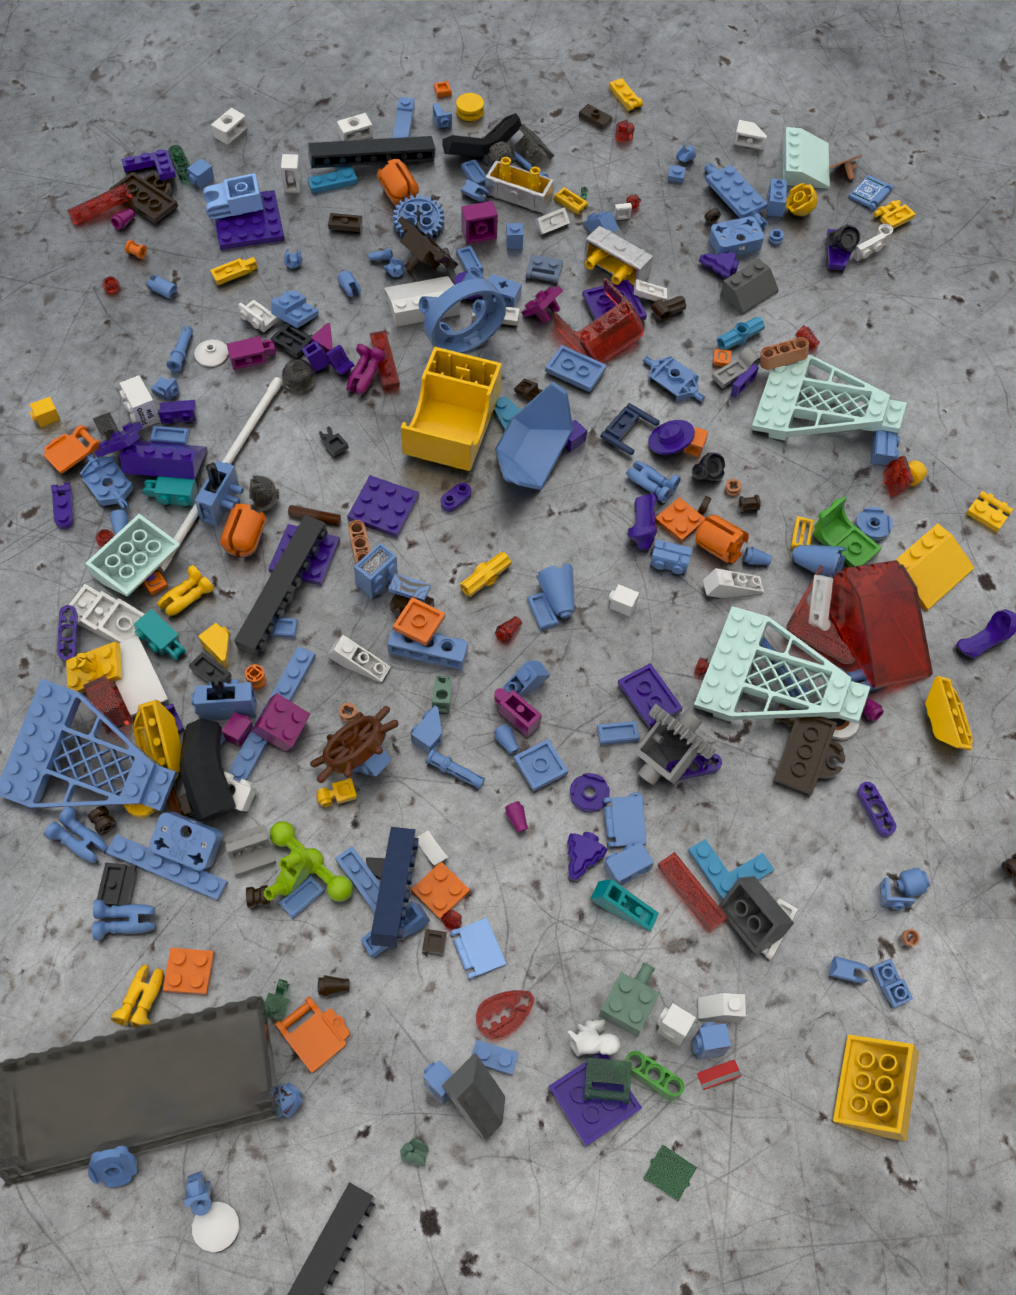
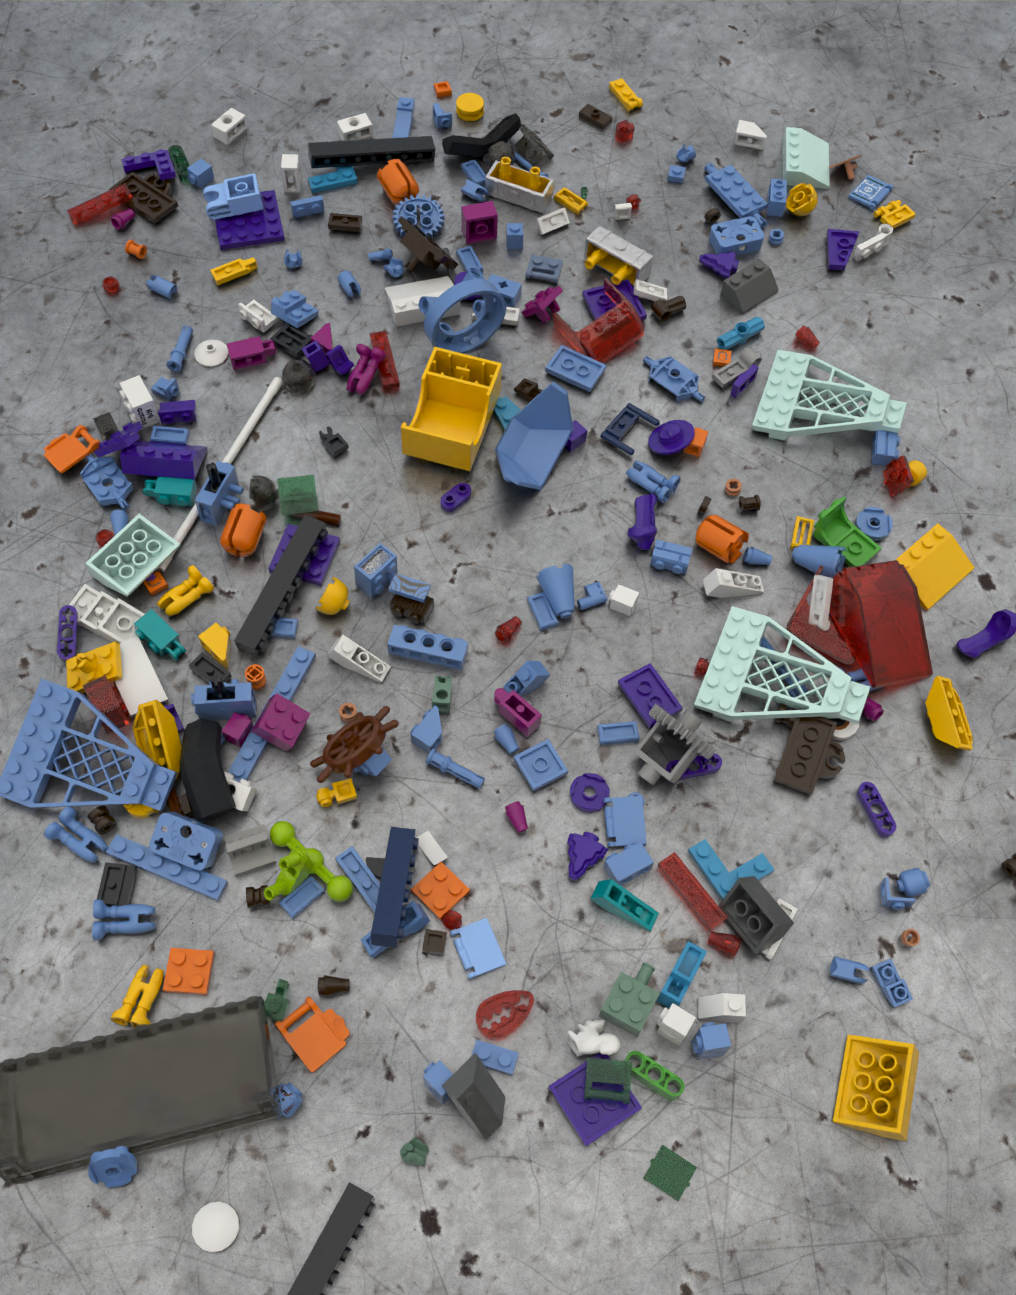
(44, 412): yellow brick -> none
(63, 506): dark purple plate -> none
(198, 1194): medium blue hips -> none
(297, 495): none -> clear green bracket
(307, 206): none -> medium blue plate
(334, 598): none -> yellow cylinder
(358, 539): nougat beam -> none
(383, 506): dark purple plate -> none
(419, 621): orange plate -> none
(485, 574): yellow piece -> none
(595, 596): none -> medium blue piece
(601, 219): medium blue slope -> none
(679, 520): orange plate -> none
(682, 975): none -> dark azure slope
(710, 467): black hair -> none
(718, 1074): red sticker -> none
(726, 942): none -> clear red cone
(784, 353): nougat beam -> none
(844, 238): black hair -> none
(987, 515): yellow plate -> none

